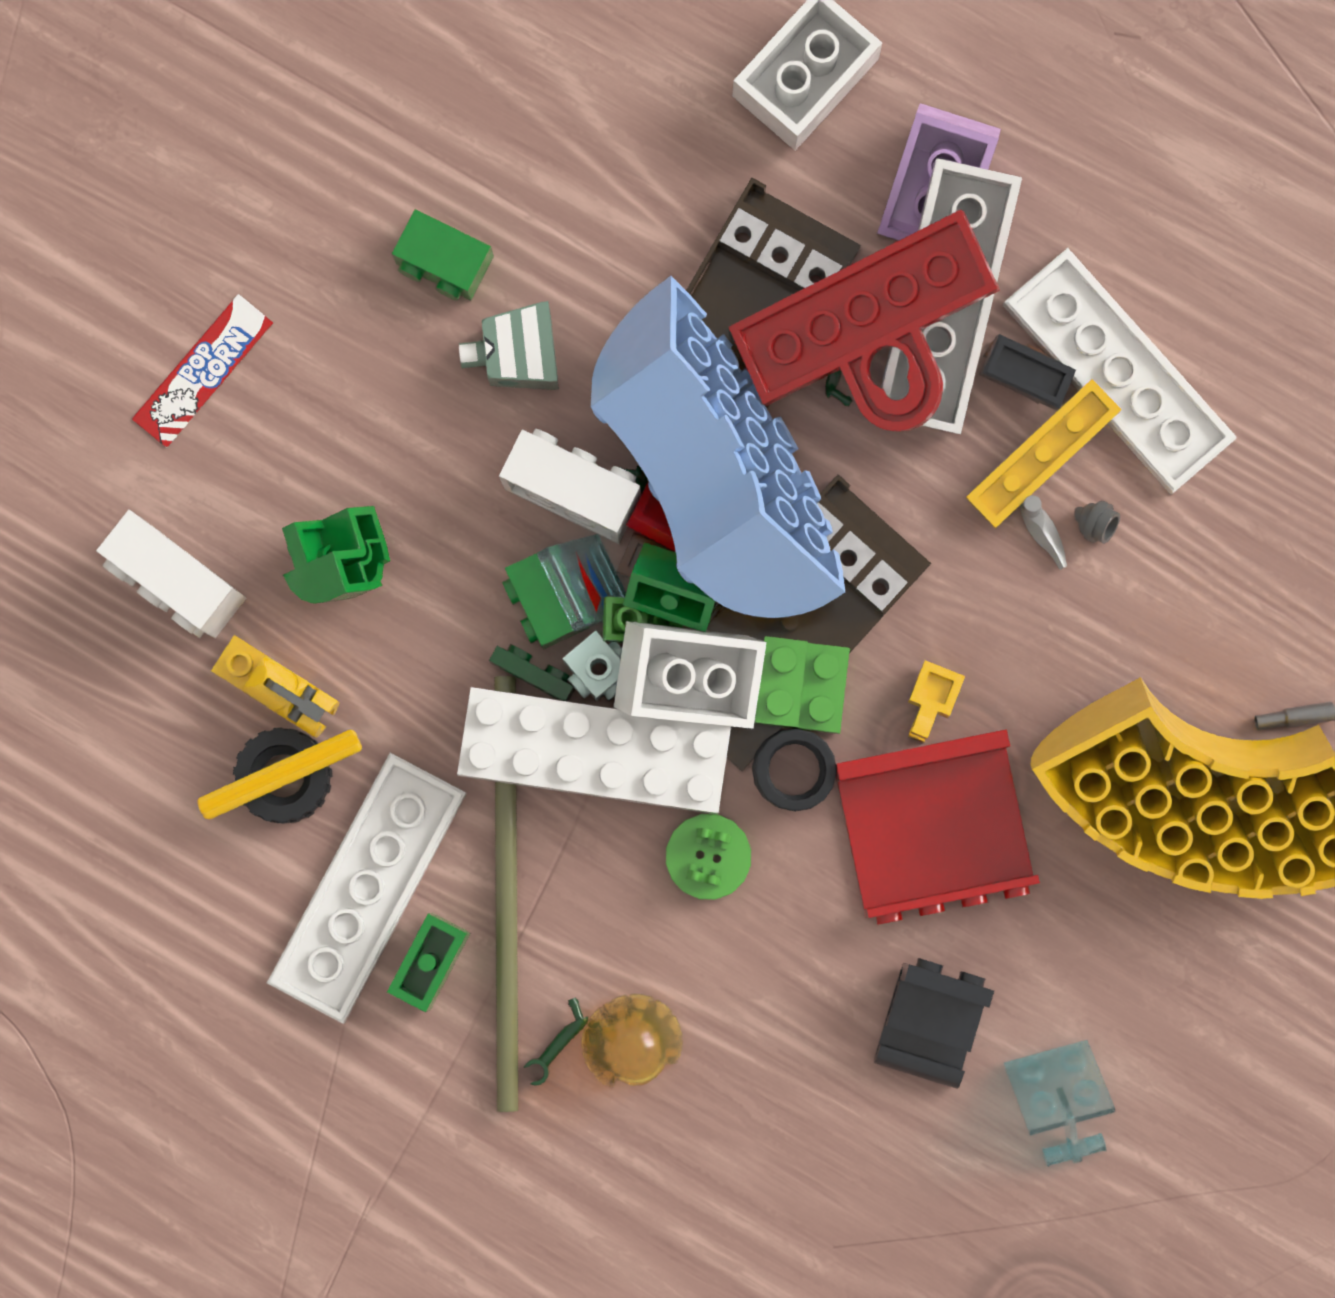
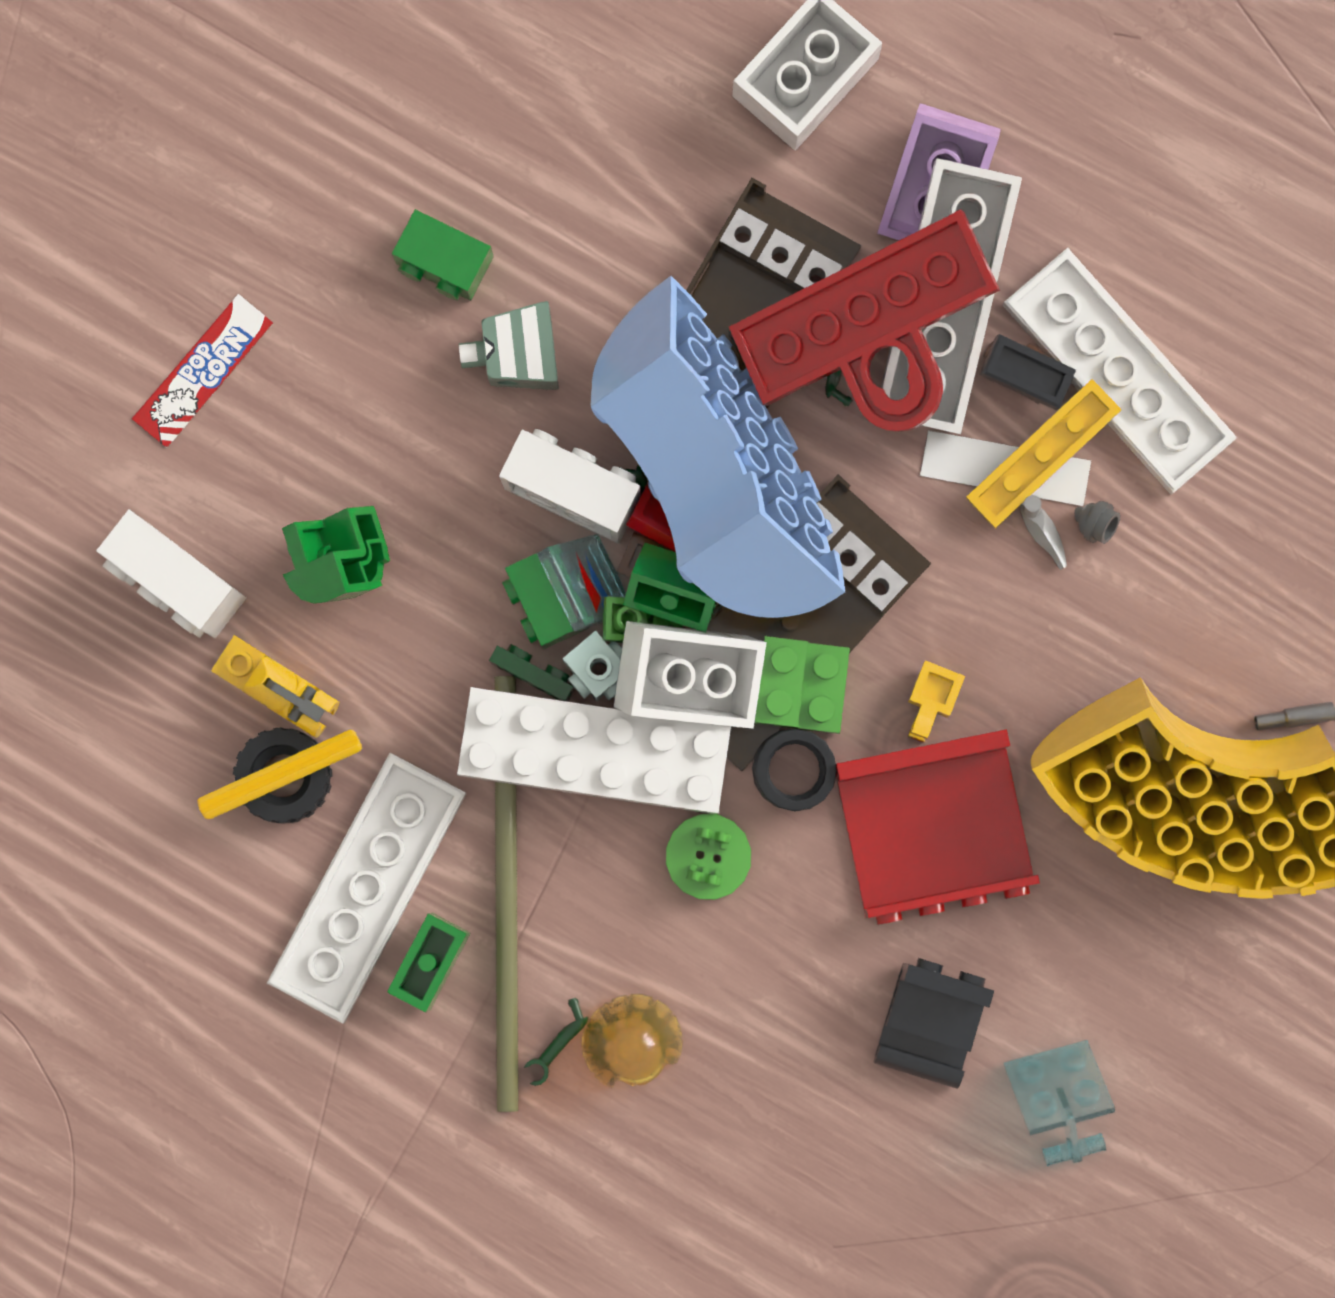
(973, 460): none -> white sticker

